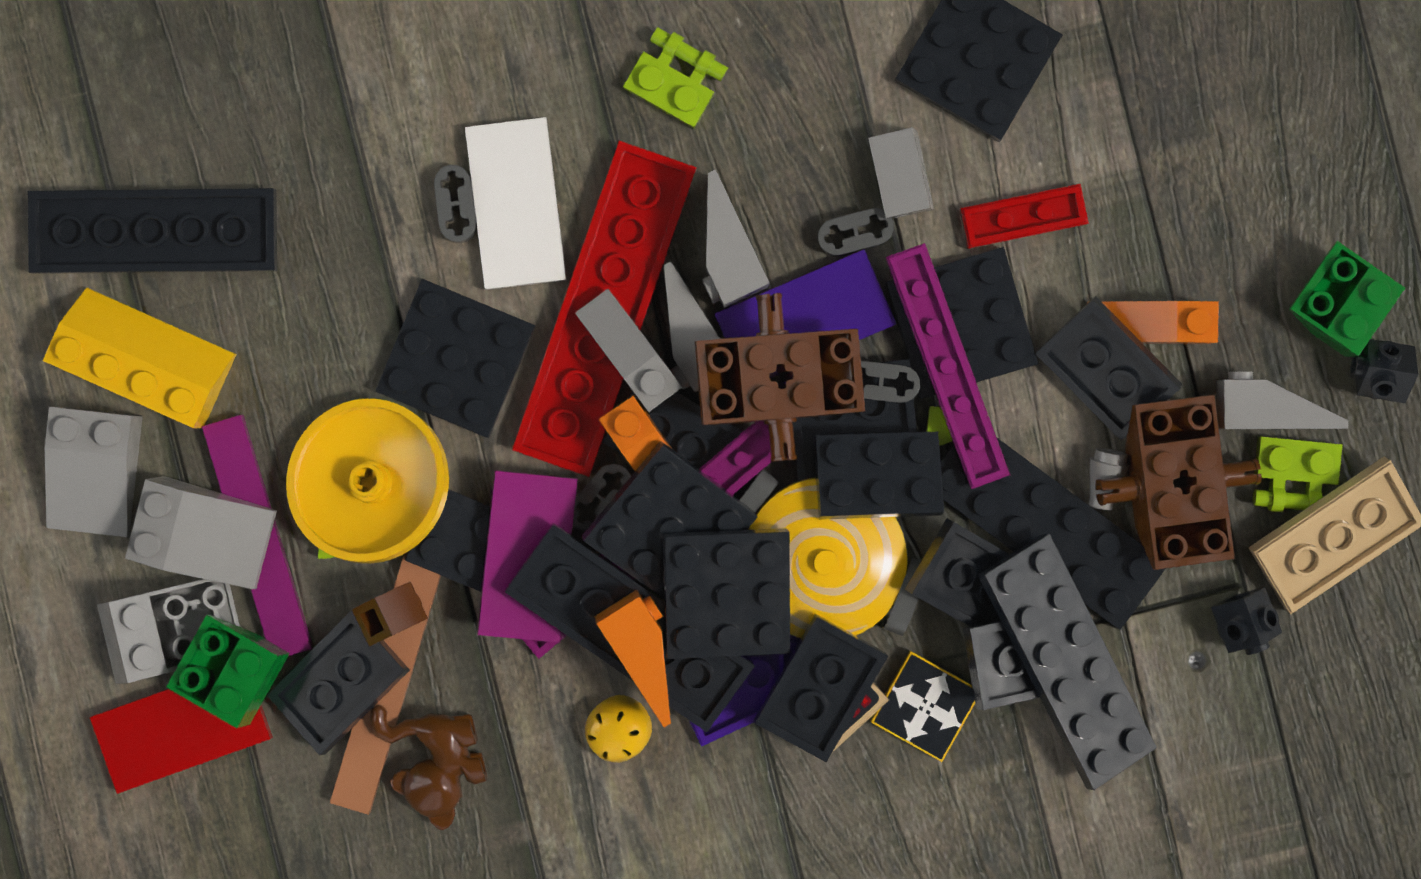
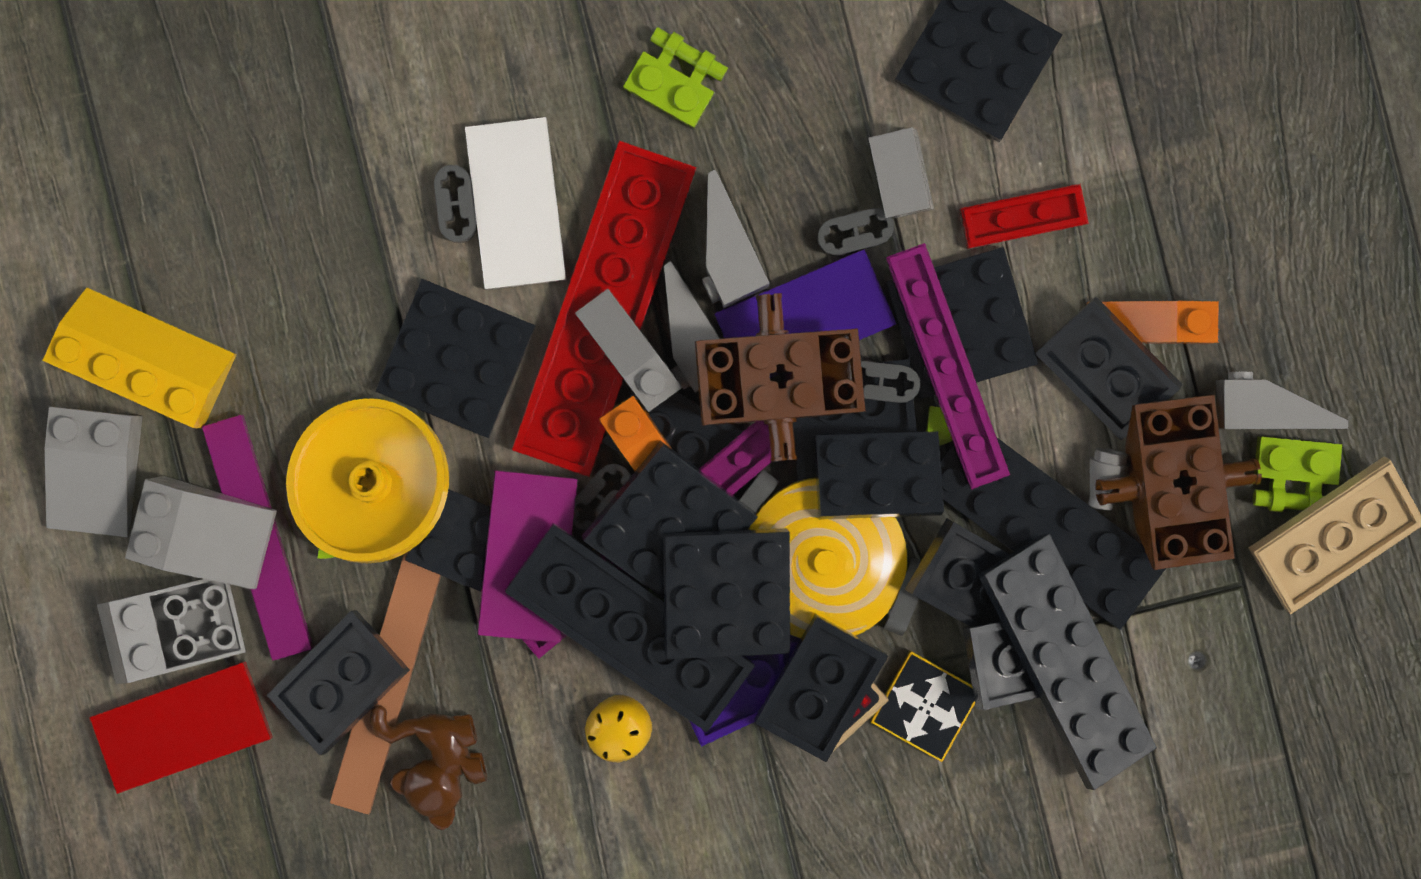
(152, 231): black plate -> none
(227, 671): green slope -> none
(389, 613): reddish brown brick -> none
(638, 643): orange slope -> none
(1247, 621): black brick -> none
(1345, 300): green slope -> none
(1385, 370): black brick -> none

